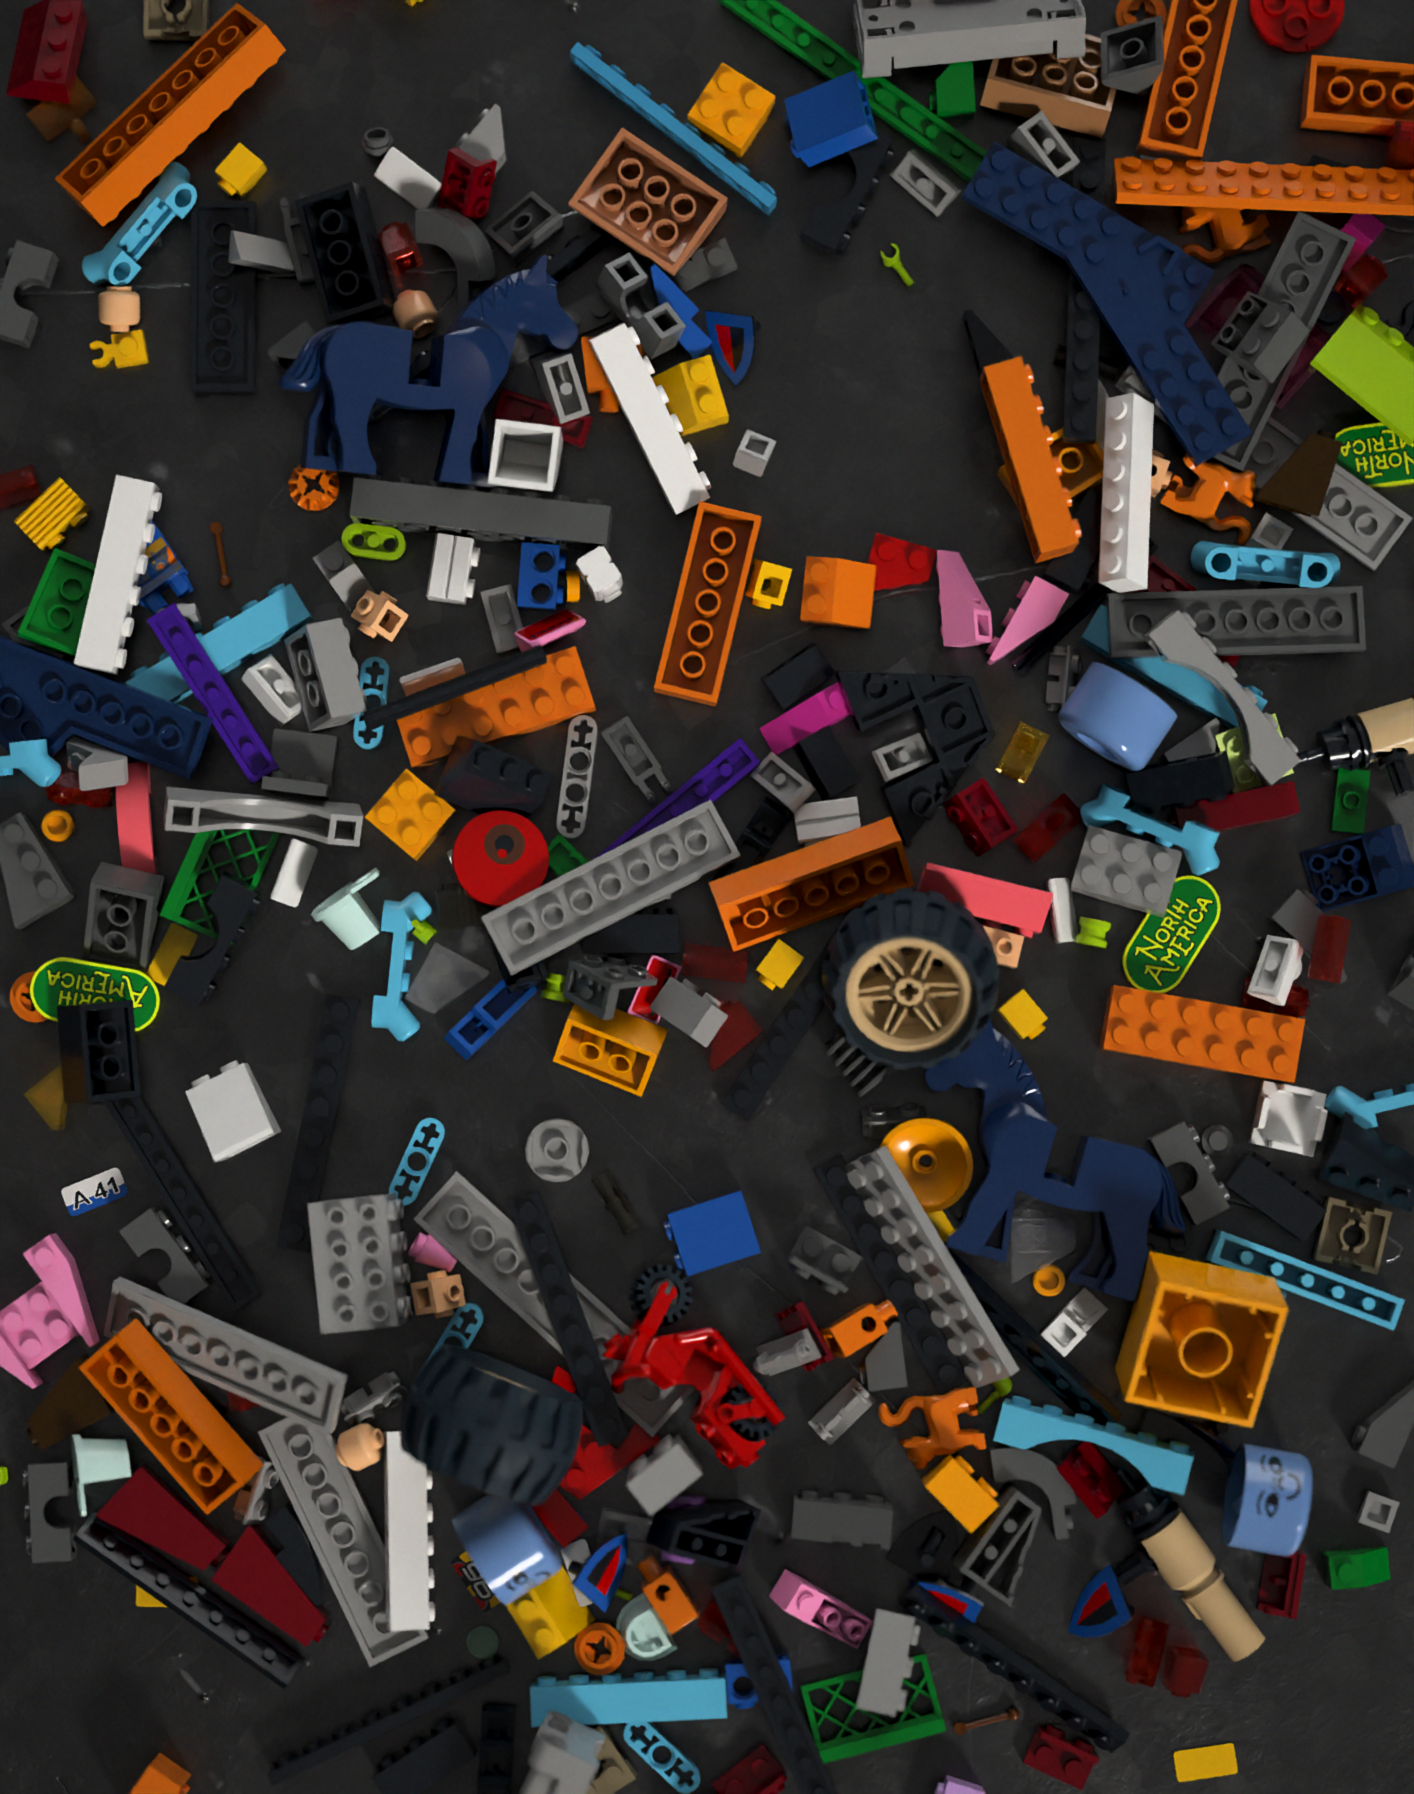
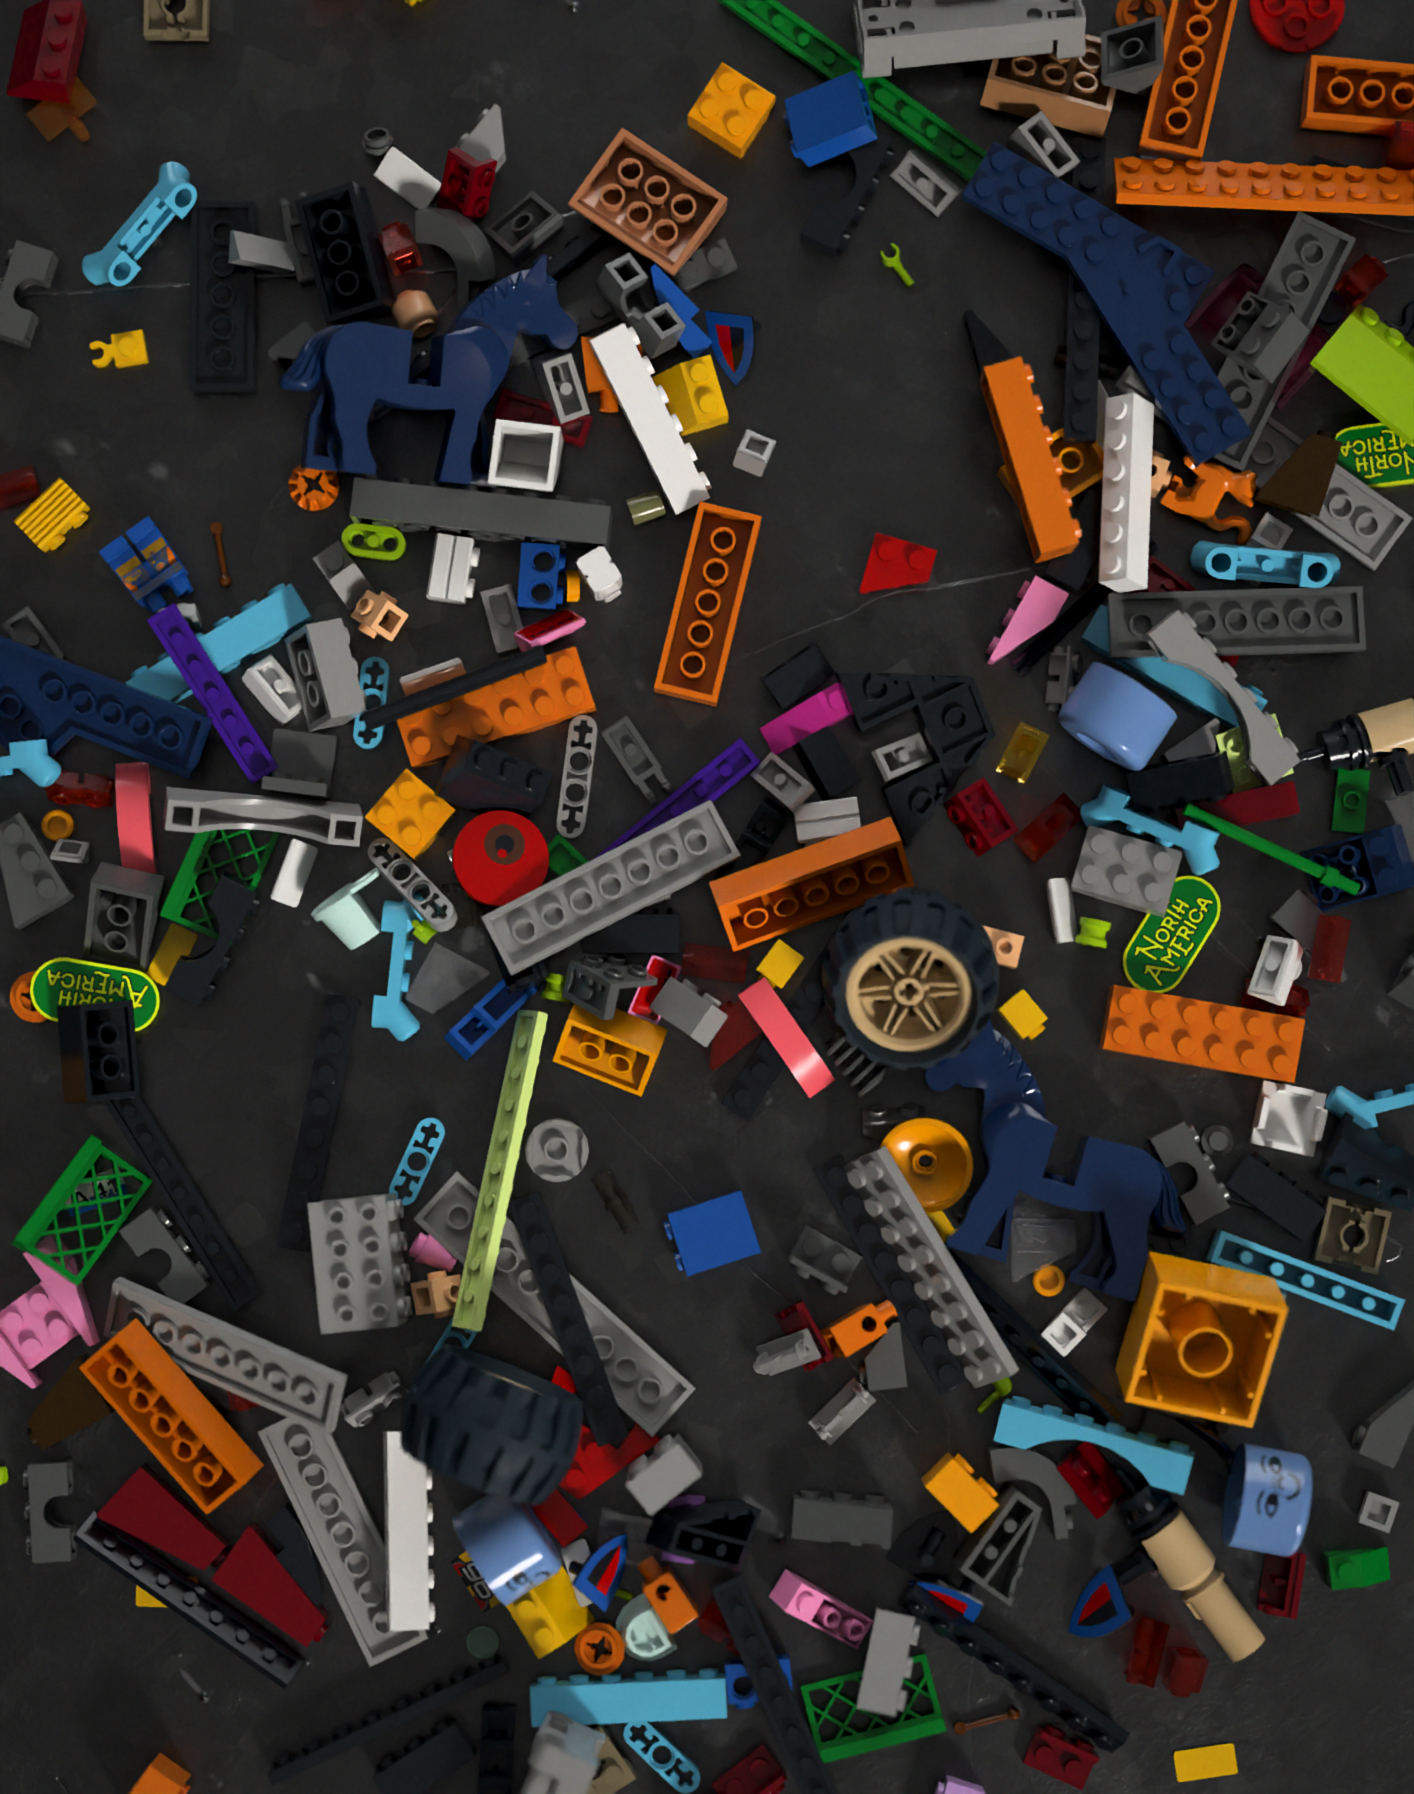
(48, 1099): clear yellow slope -> none
(59, 604): green plate -> none
(59, 1194): none -> green fence
(71, 851): none -> light grey slope
(96, 764): light grey slope -> none
(97, 1461): light aqua container -> none
(117, 575): white brick -> none
(119, 307): light nougat head -> none
(170, 114): orange brick -> none
(231, 1111): white slope -> none
(240, 171): yellow brick -> none
(253, 1505): light grey hinge -> none
(360, 1446): light nougat head -> none
(414, 882): none -> light grey beam
(499, 1170): none -> yellowish green plate
(645, 507): none -> olive piece
(664, 120): dark azure plate -> none
(698, 1360): red piece -> none
(778, 581): yellow brick -> none
(786, 1037): none -> coral slope
(837, 593): orange slope -> none
(942, 1423): orange animal -> none
(954, 93): green slope -> none
(963, 608): bright pink slope -> none
(990, 899): coral slope -> none
(1228, 232): orange animal -> none
(1326, 875): none -> green bar
(1365, 229): dark pink slope -> none

